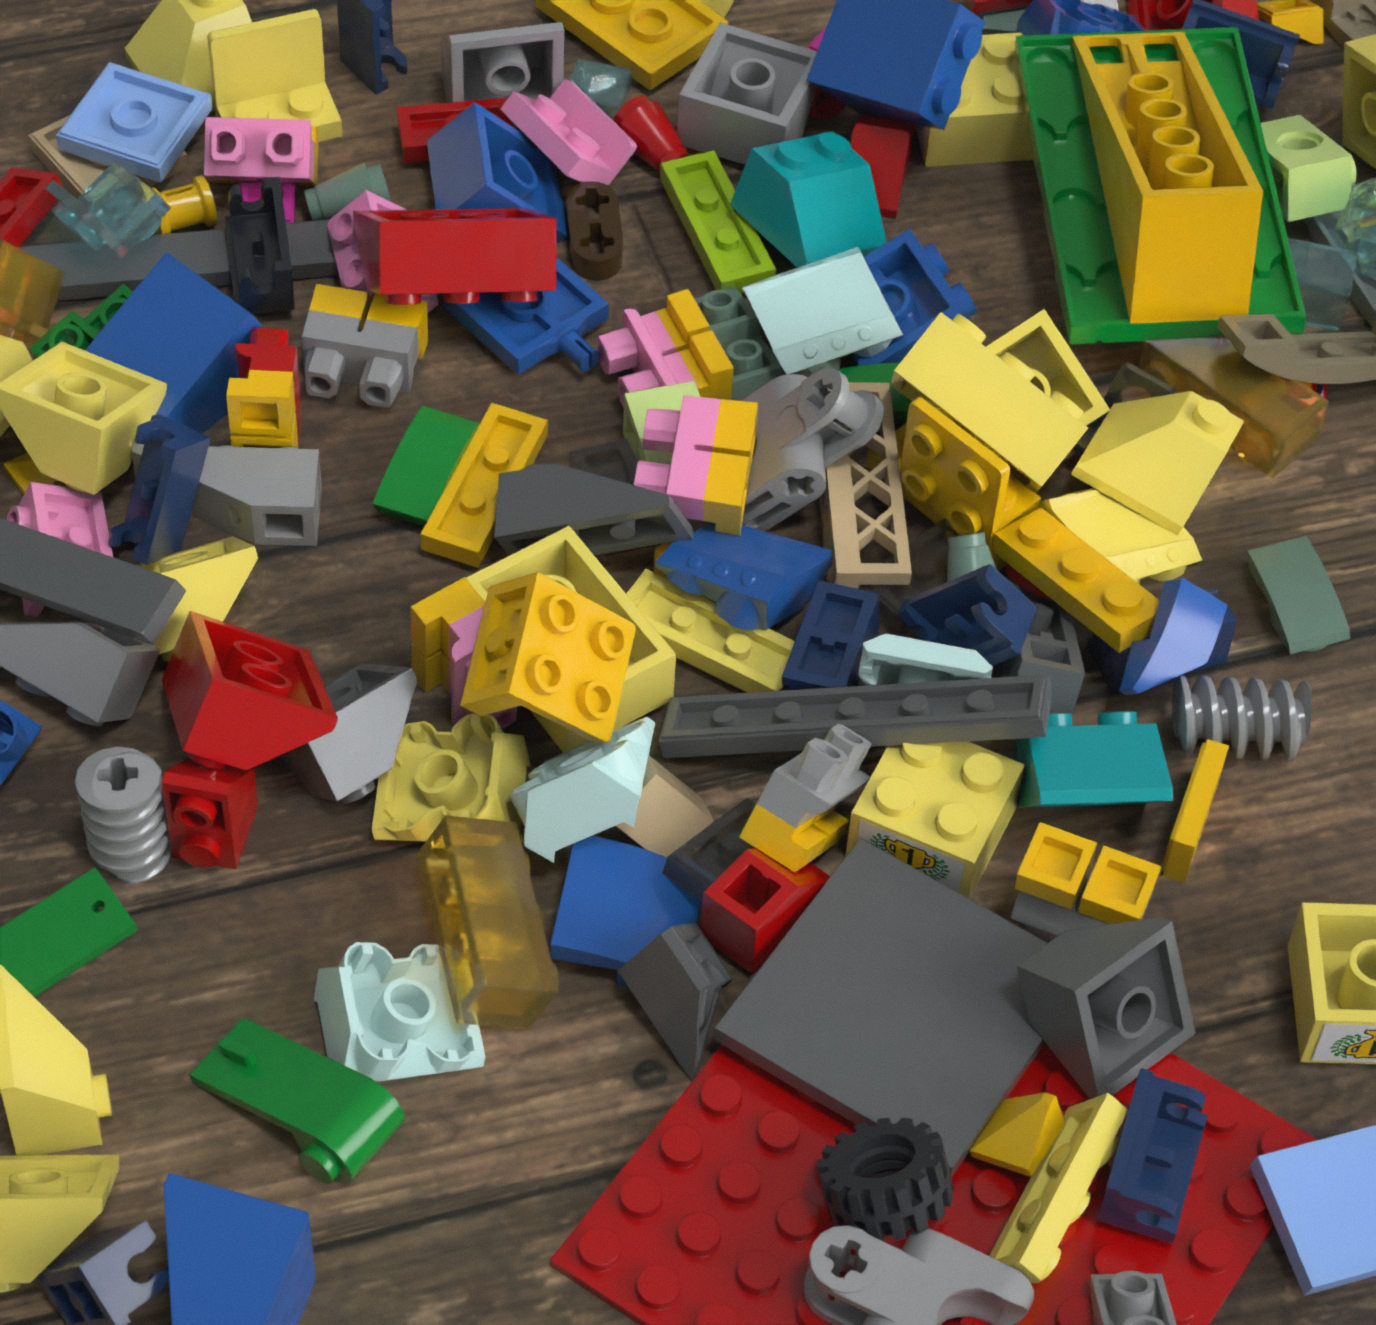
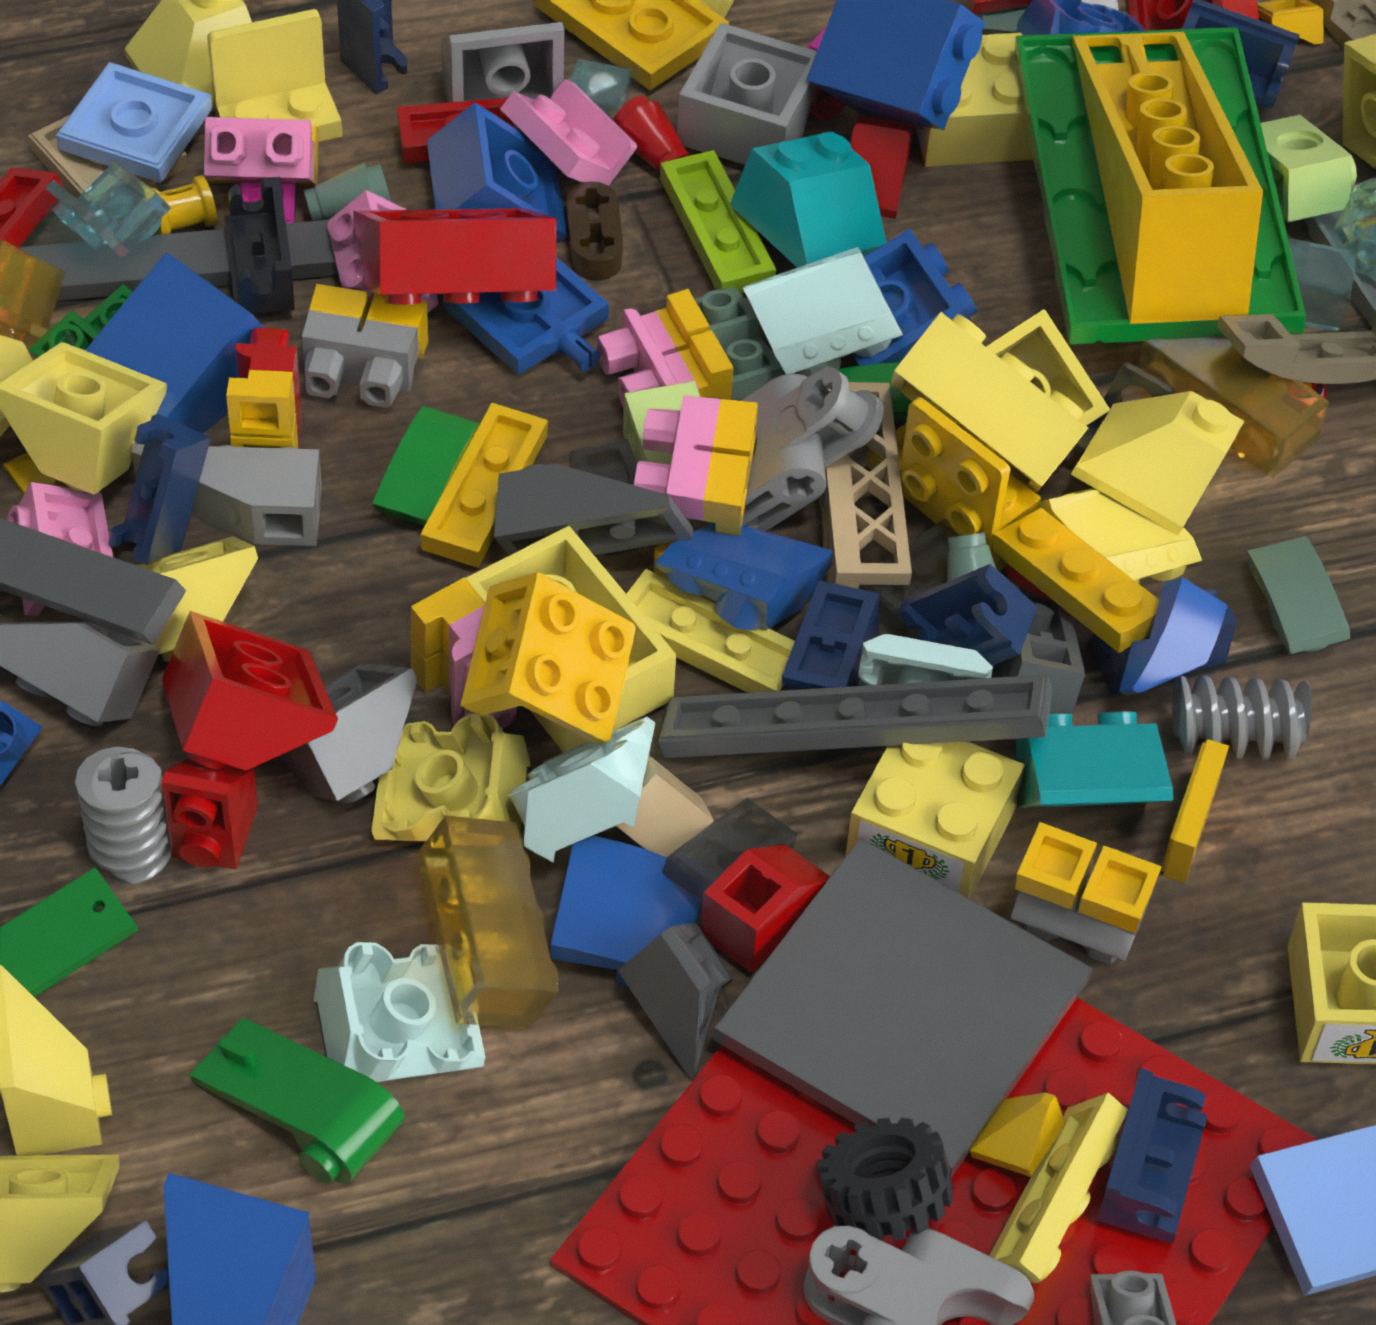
(796, 810): light grey hips -> none
(1109, 1000): dark grey slope -> none

